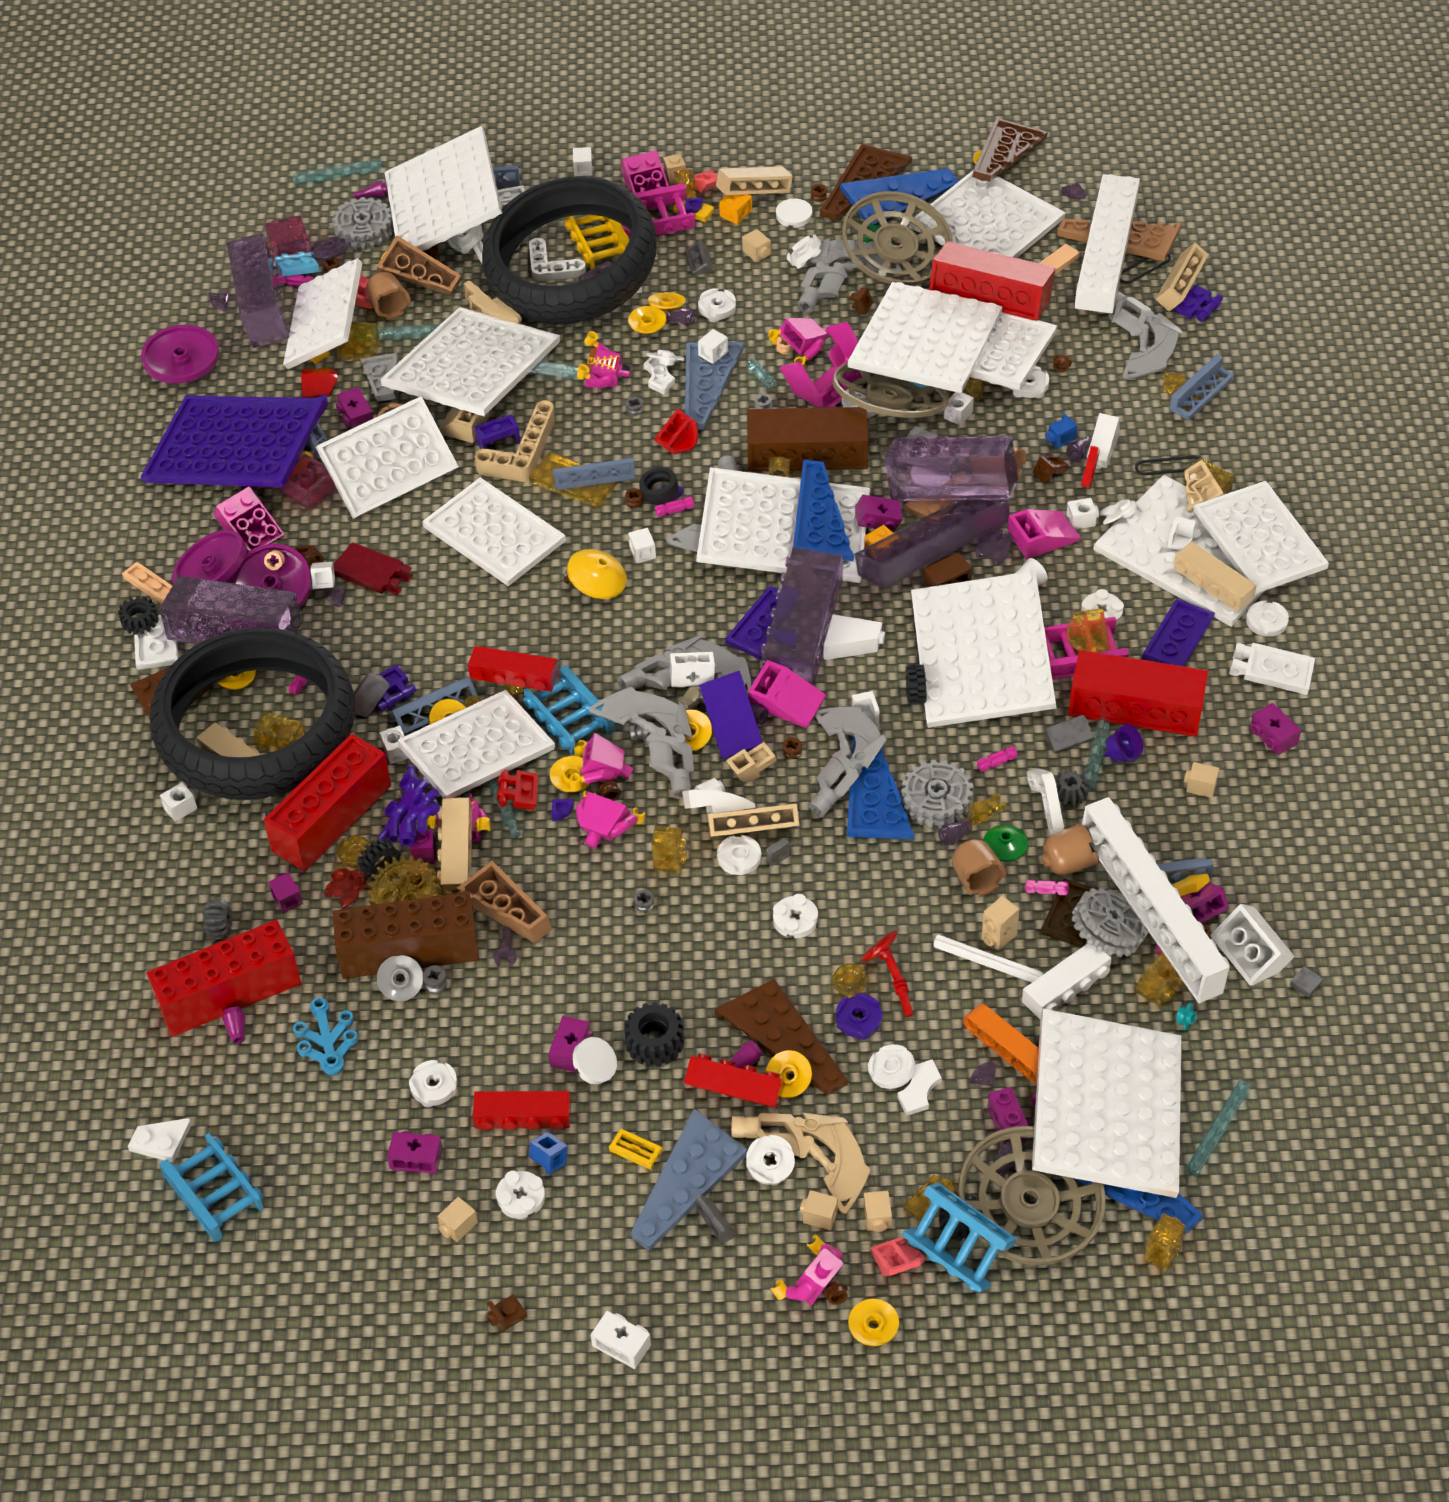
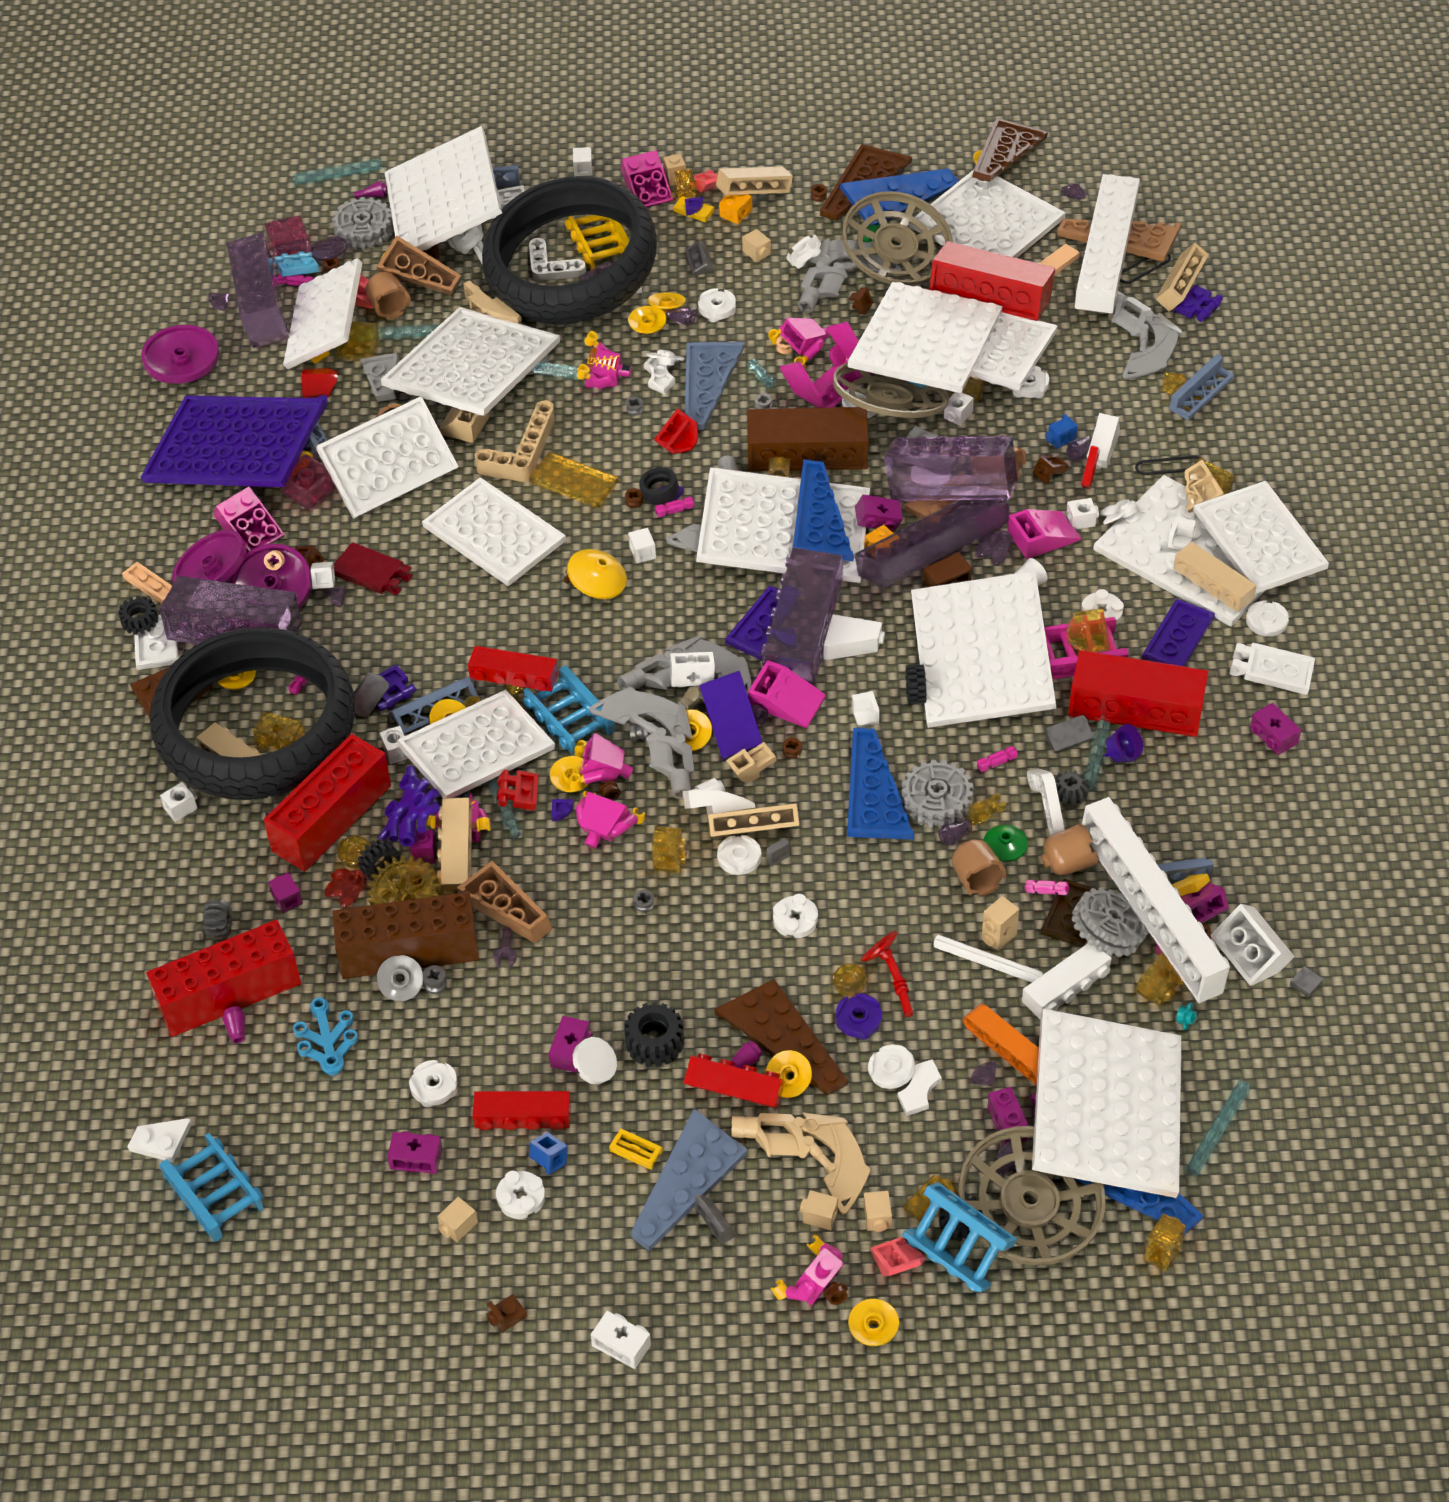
(354, 408): magenta brick -> none
(496, 430): dark purple panel -> none
(594, 474): sand blue fence -> none
(660, 198): dark pink fence -> none
(713, 346): white brick -> none
(757, 1164): white plate -> none
(794, 212): white tile -> none
(869, 741): light grey piece -> none
(1061, 366): reddish brown plate -> none
(1201, 779): tan brick -> none

